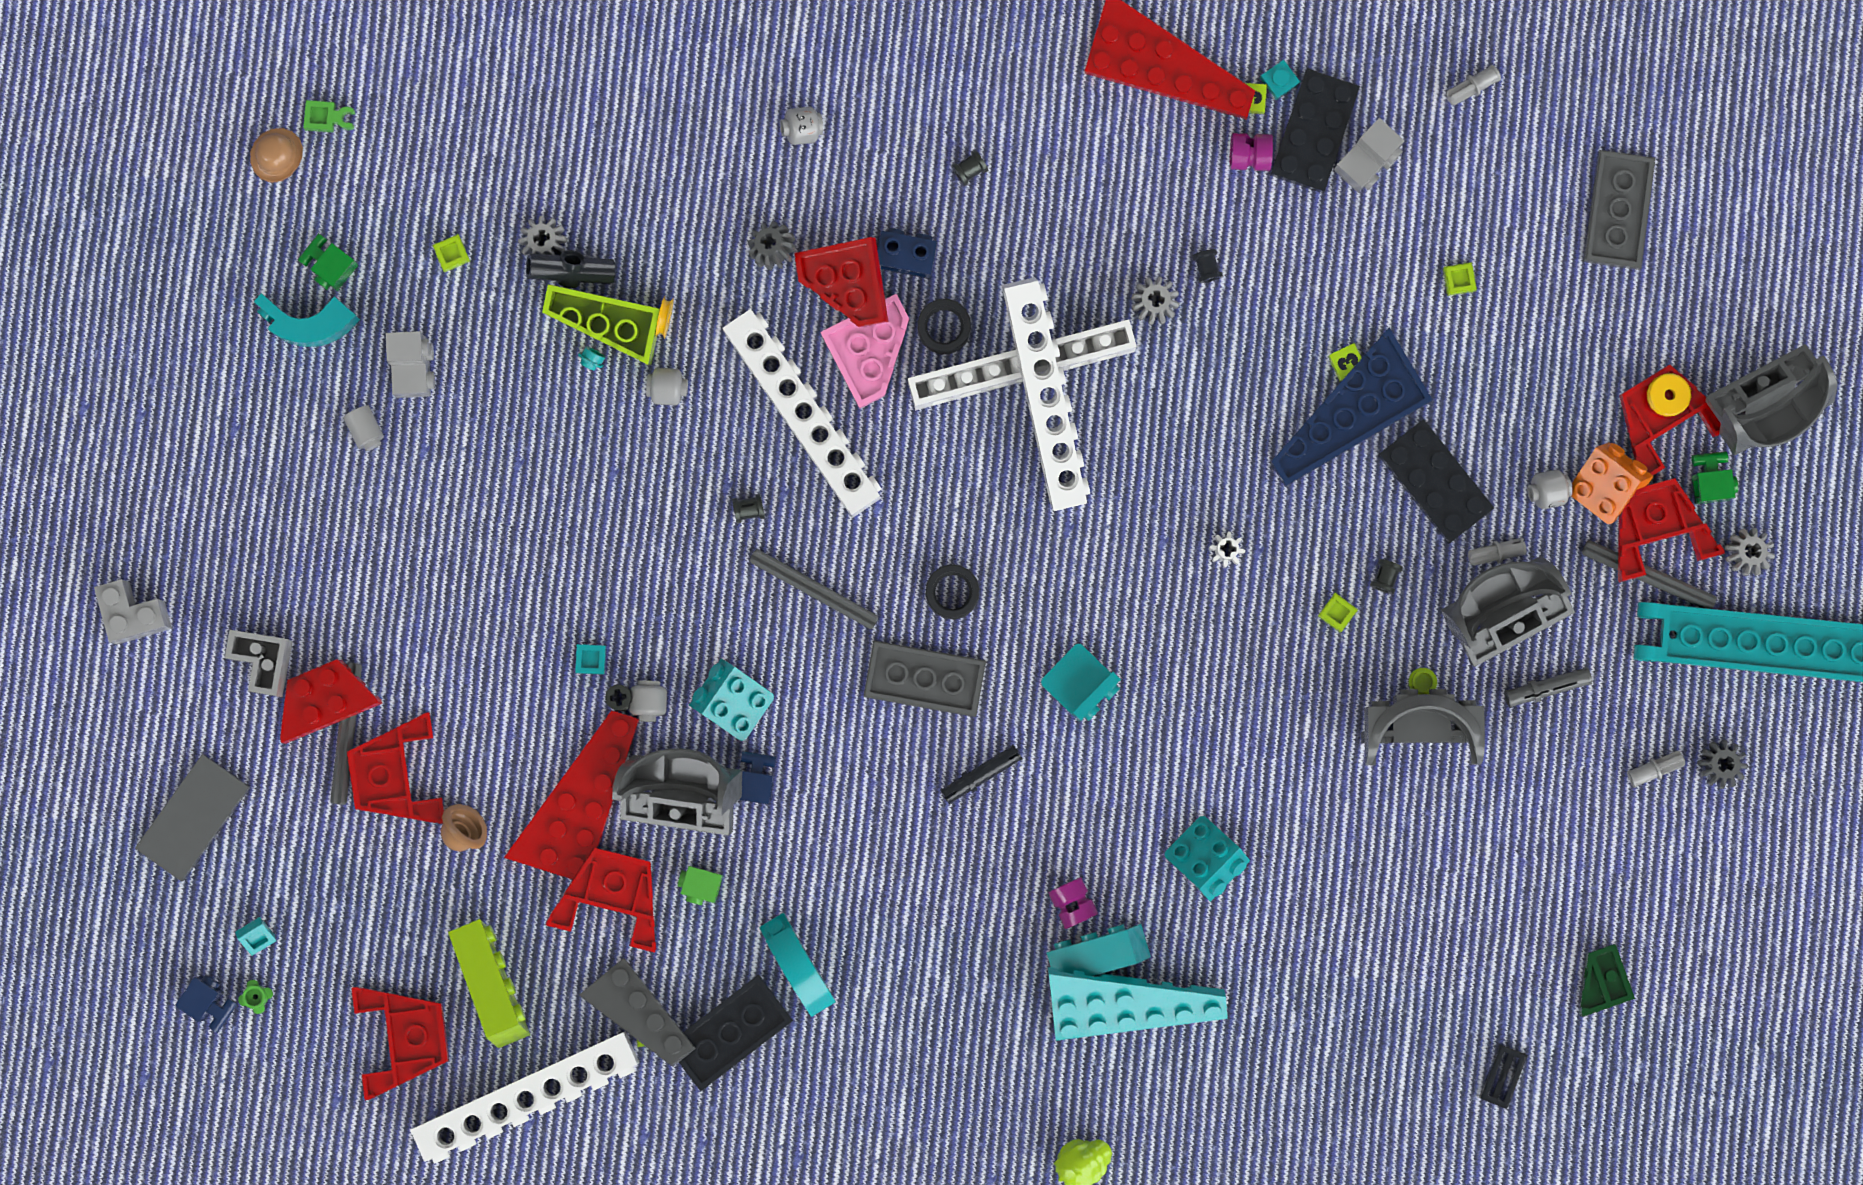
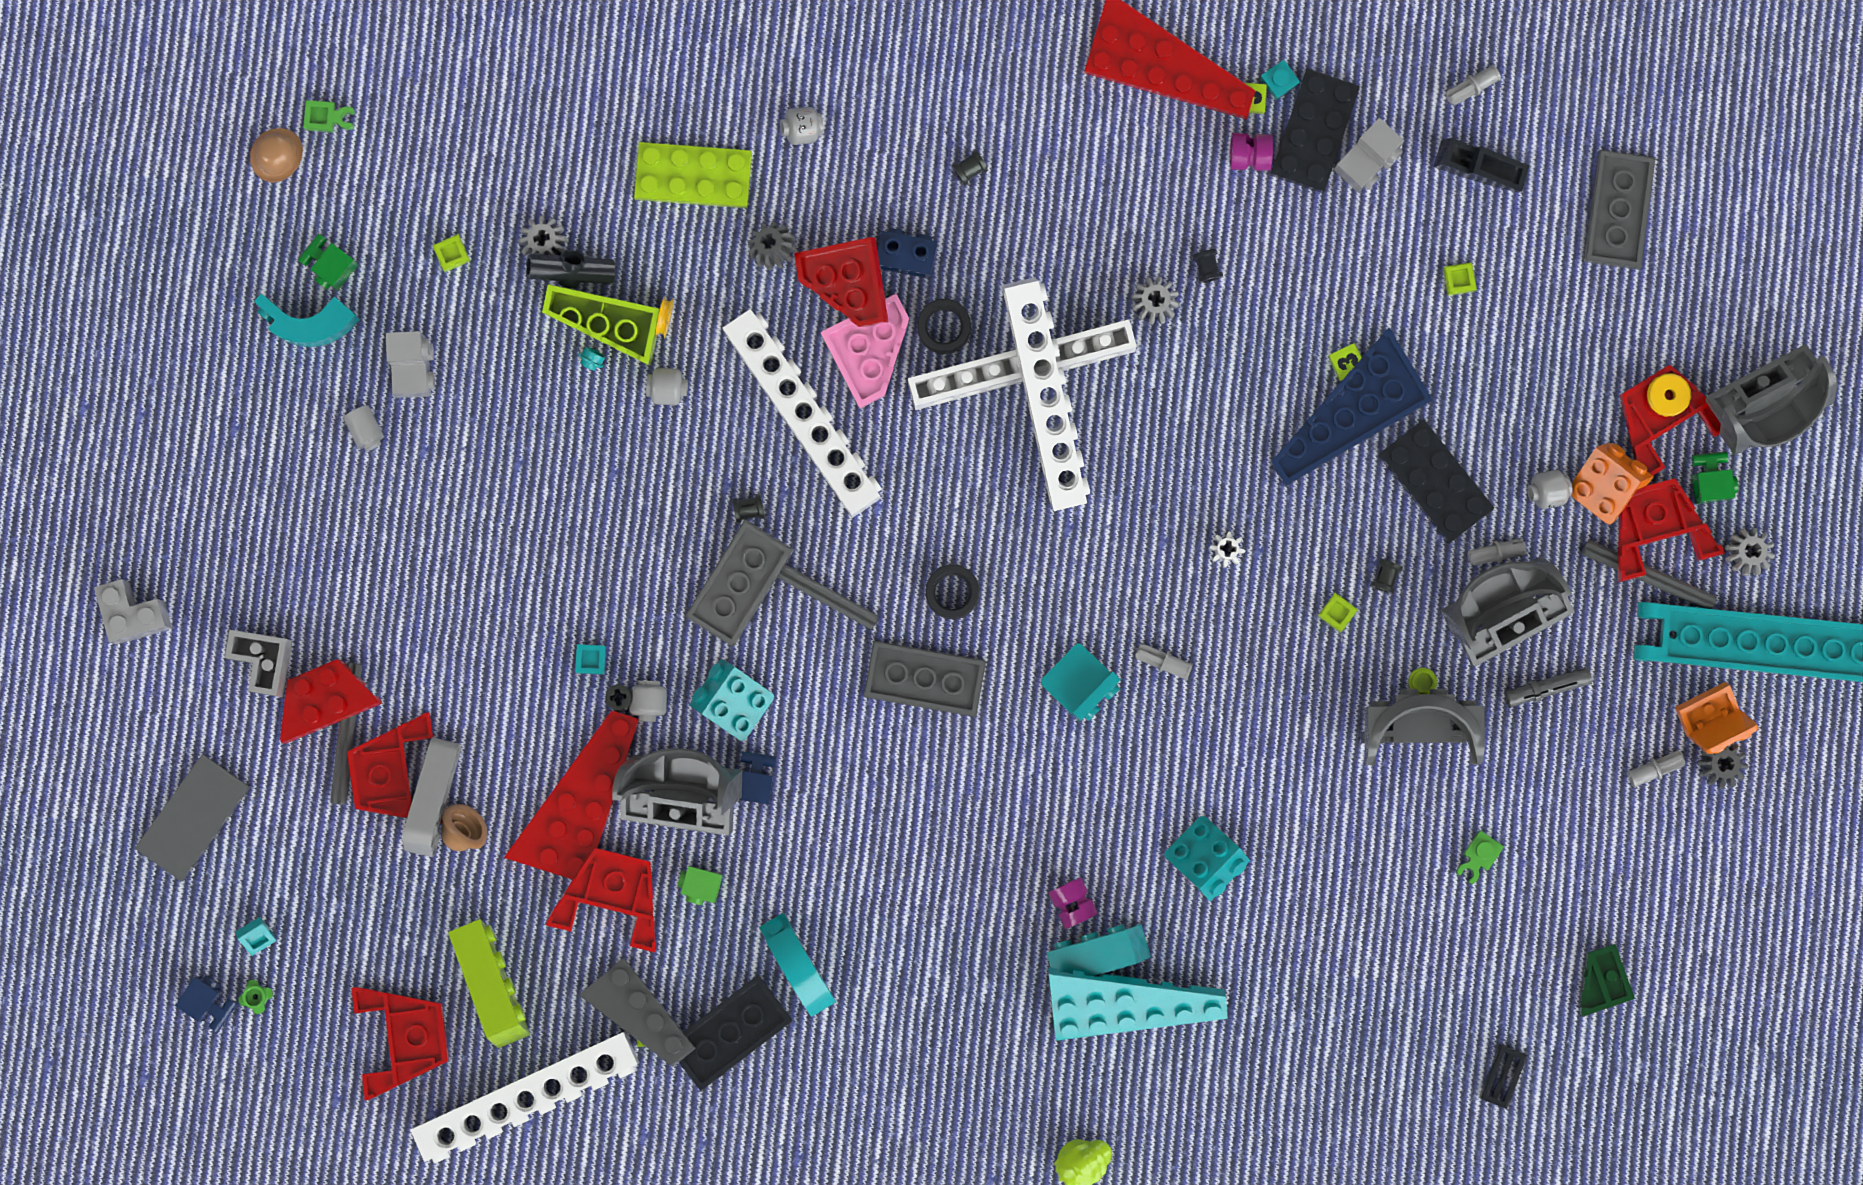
(425, 814): none -> light grey beam
(693, 175): none -> lime plate
(739, 583): none -> dark grey tile
(981, 774): black pin -> none
(1163, 661): none -> light grey axle
(1481, 165): none -> black slope
(1481, 853): none -> bright green plate
(1715, 719): none -> orange bracket

